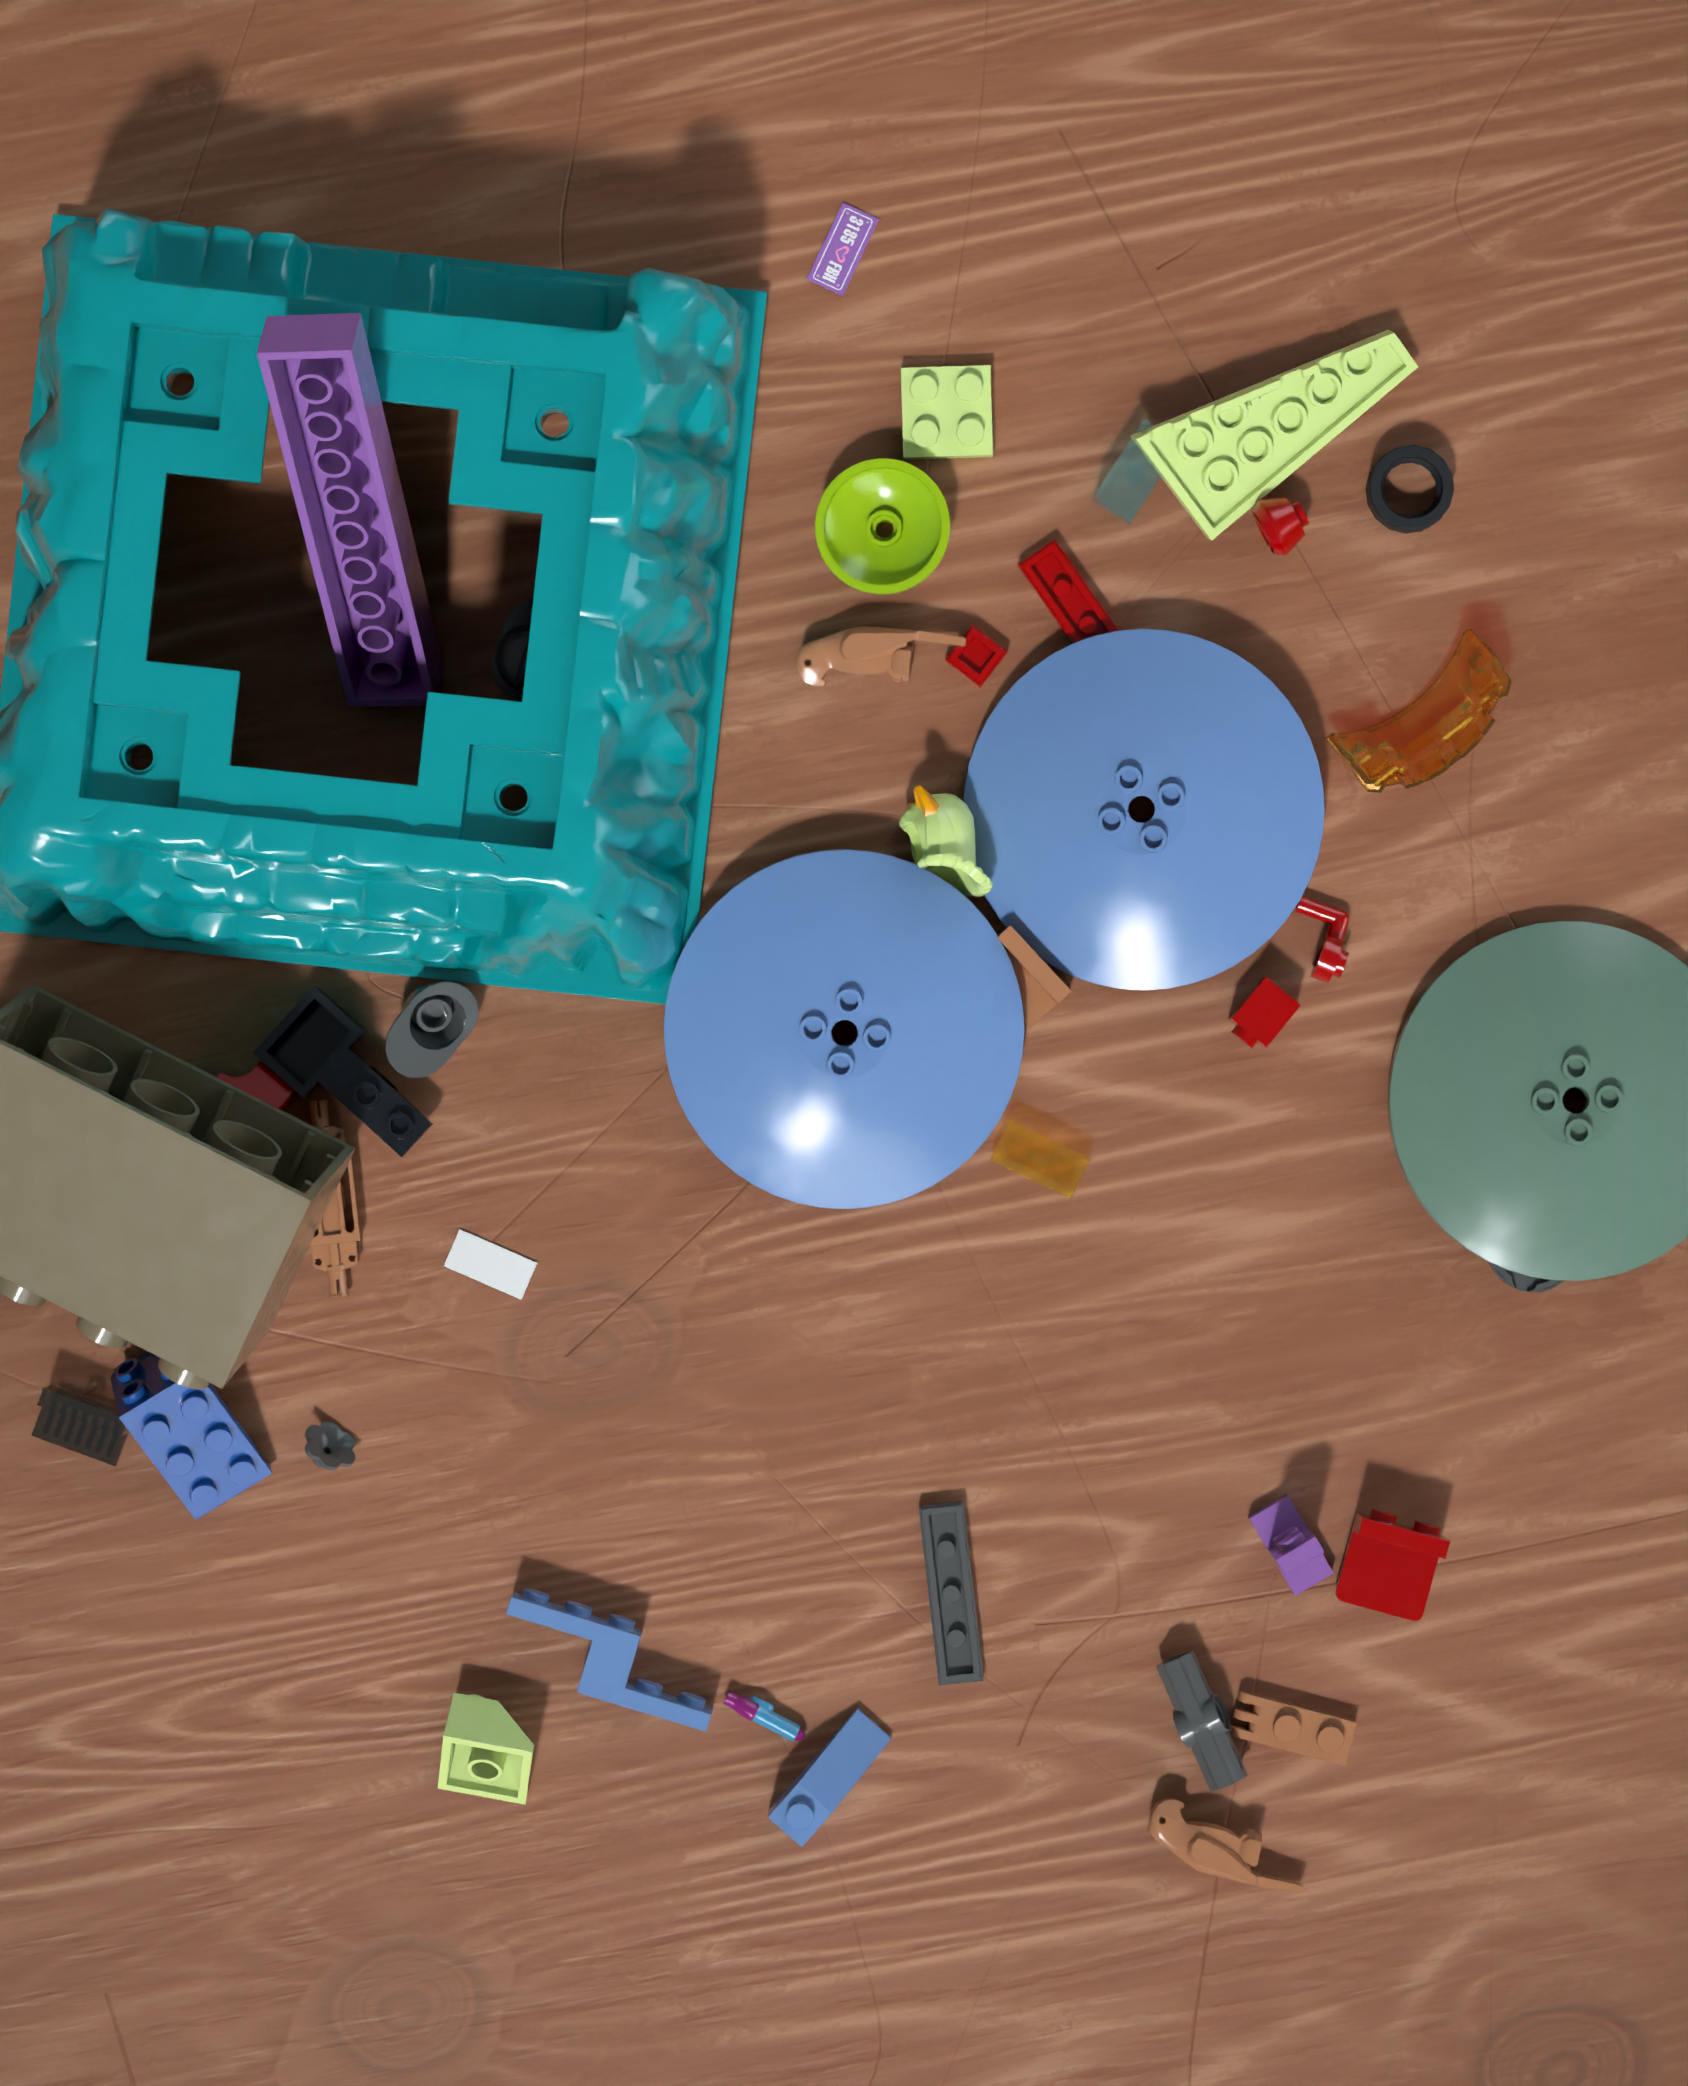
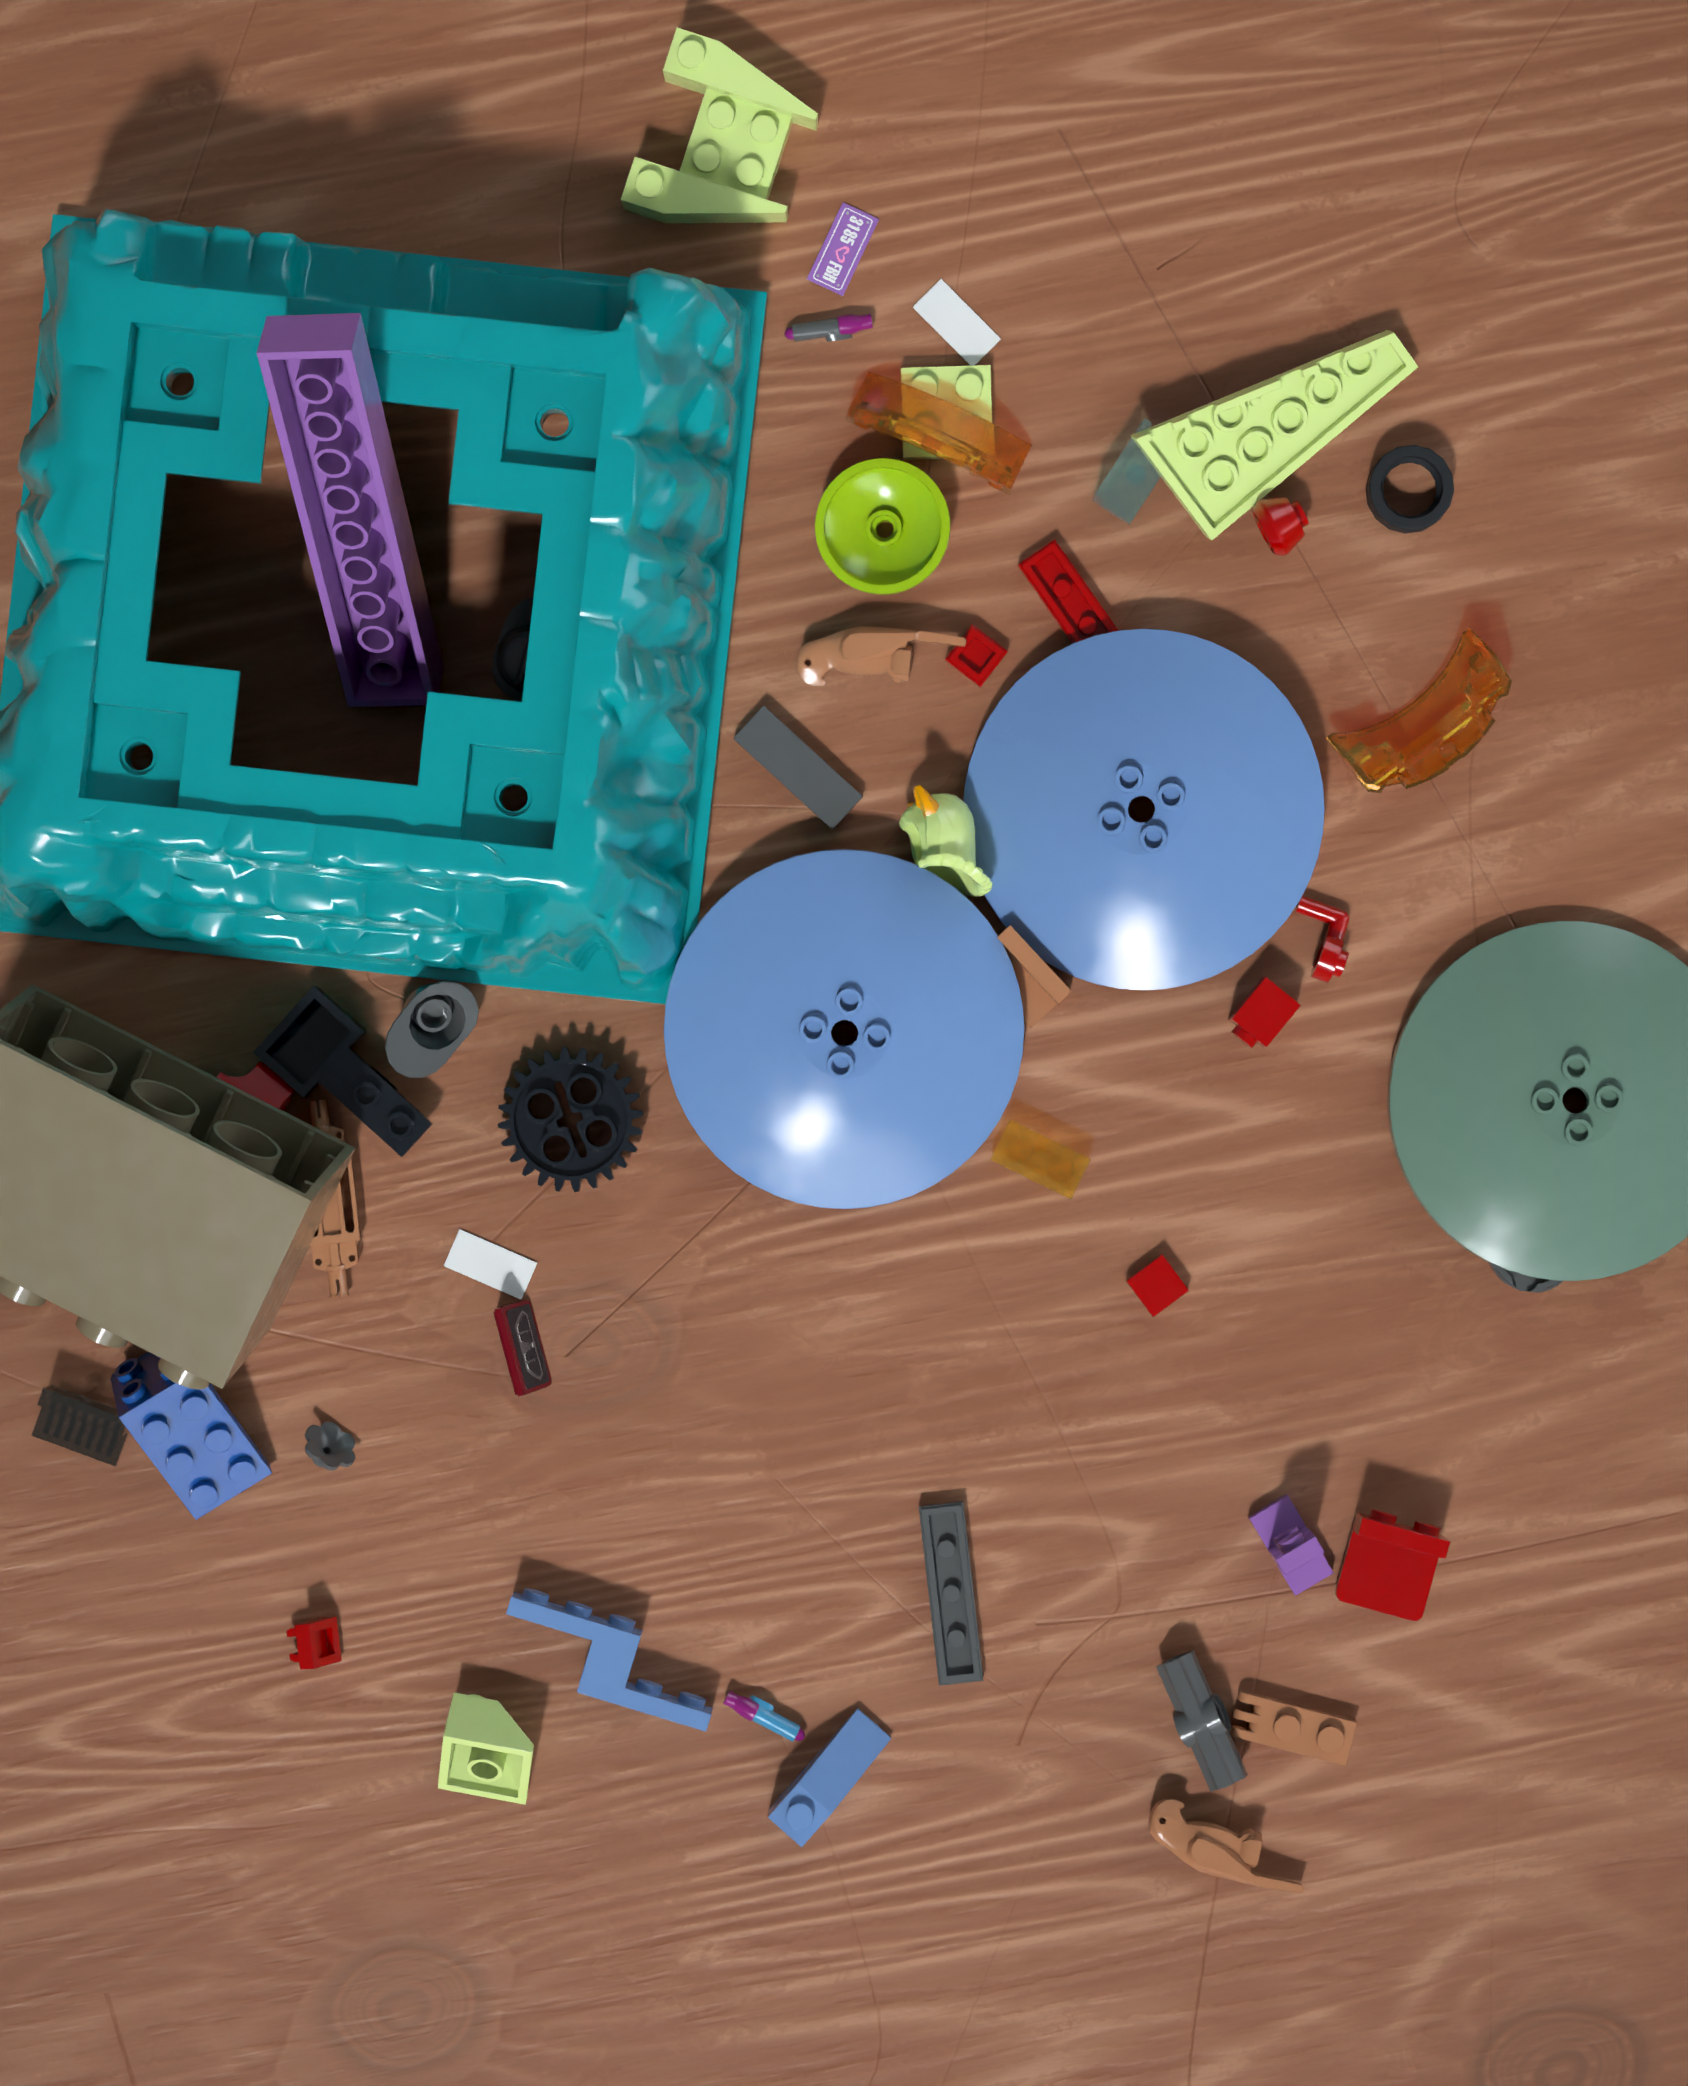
(316, 1643): none -> red tile
(522, 1347): none -> slope
(532, 1133): none -> black gear
(732, 144): none -> yellowish green wedge
(798, 767): none -> dark grey tile
(832, 328): none -> piece
(939, 429): none -> clear orange windscreen
(957, 323): none -> white sticker
(1157, 1285): none -> red tile

